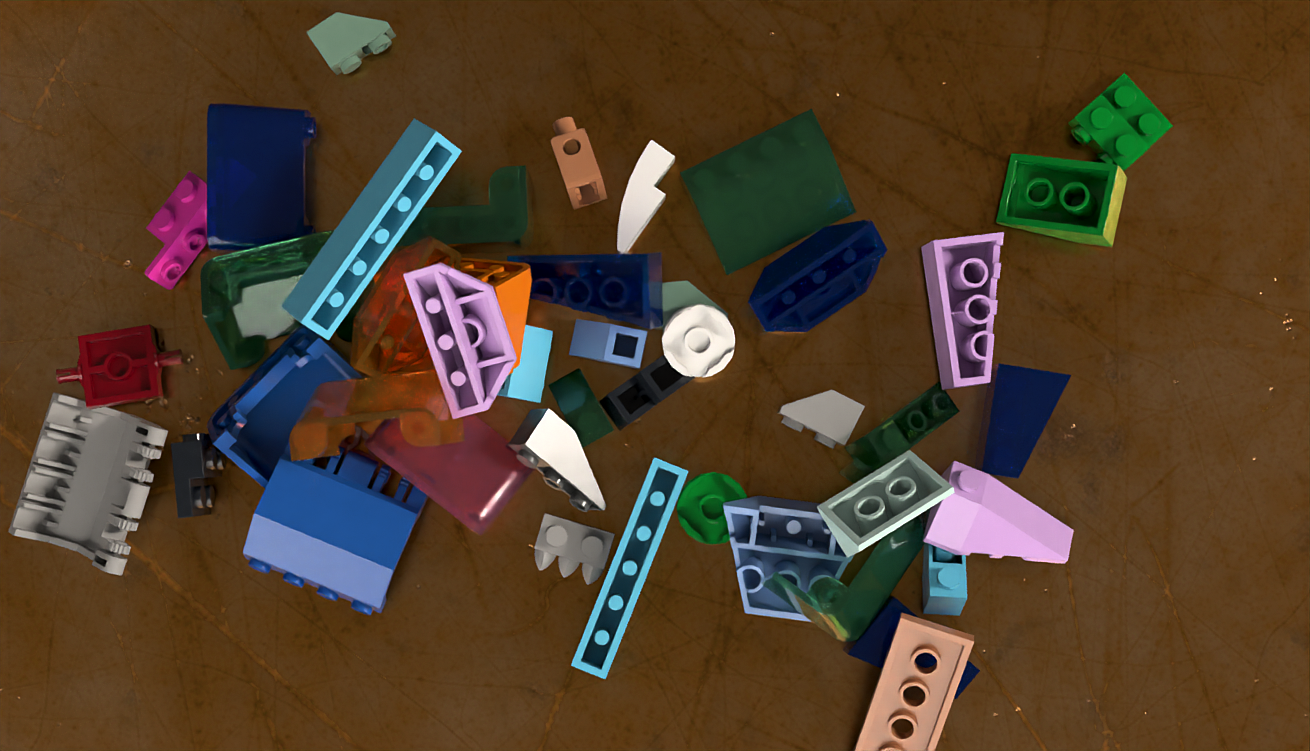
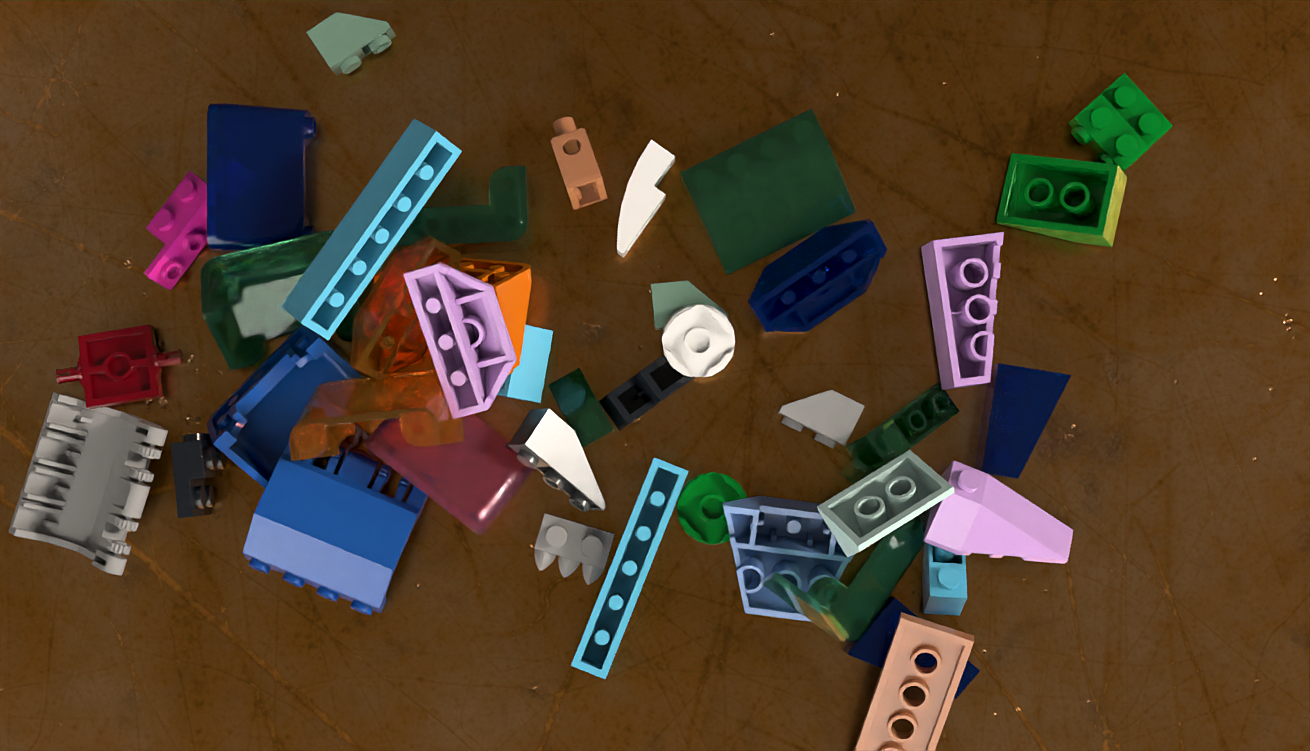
(604, 284): clear blue wedge -> none
(608, 343): medium blue slope -> none

